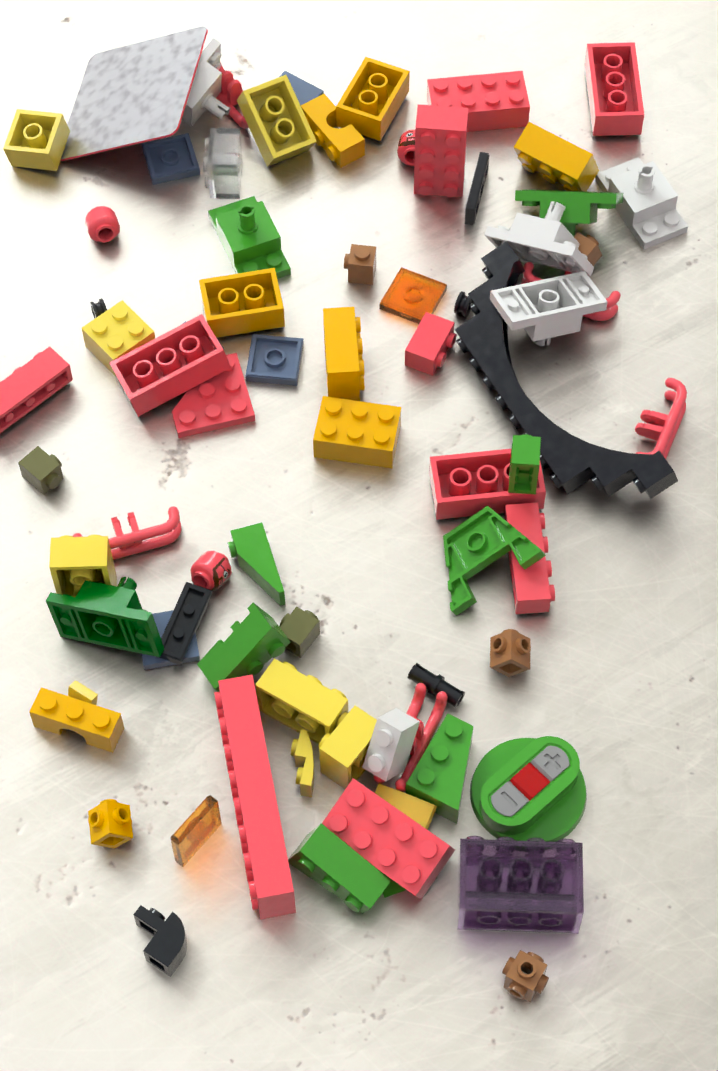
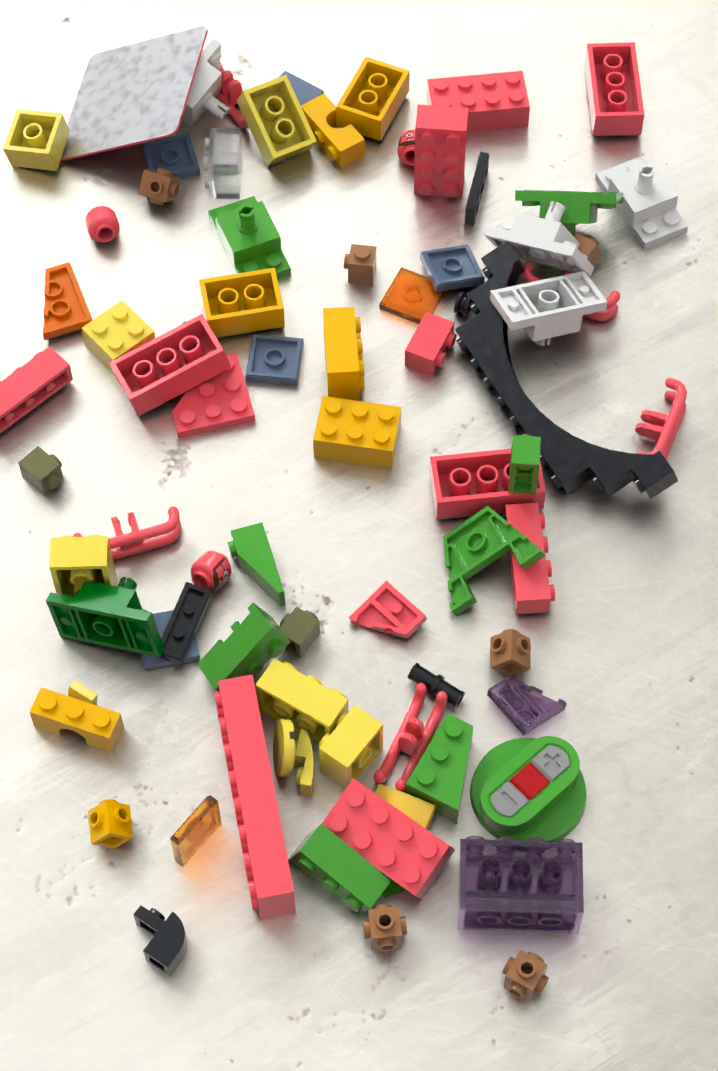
(64, 302): none -> orange wing
(98, 308): black bush -> none
(159, 185): none -> medium nougat brick
(283, 748): none -> light yellow tile
(384, 927): none -> medium nougat brick
(389, 613): none -> coral wing
(390, 744): white brick -> none
(452, 268): none -> sand blue tile
(524, 704): none -> clear purple wing
(555, 159): yellow brick -> none

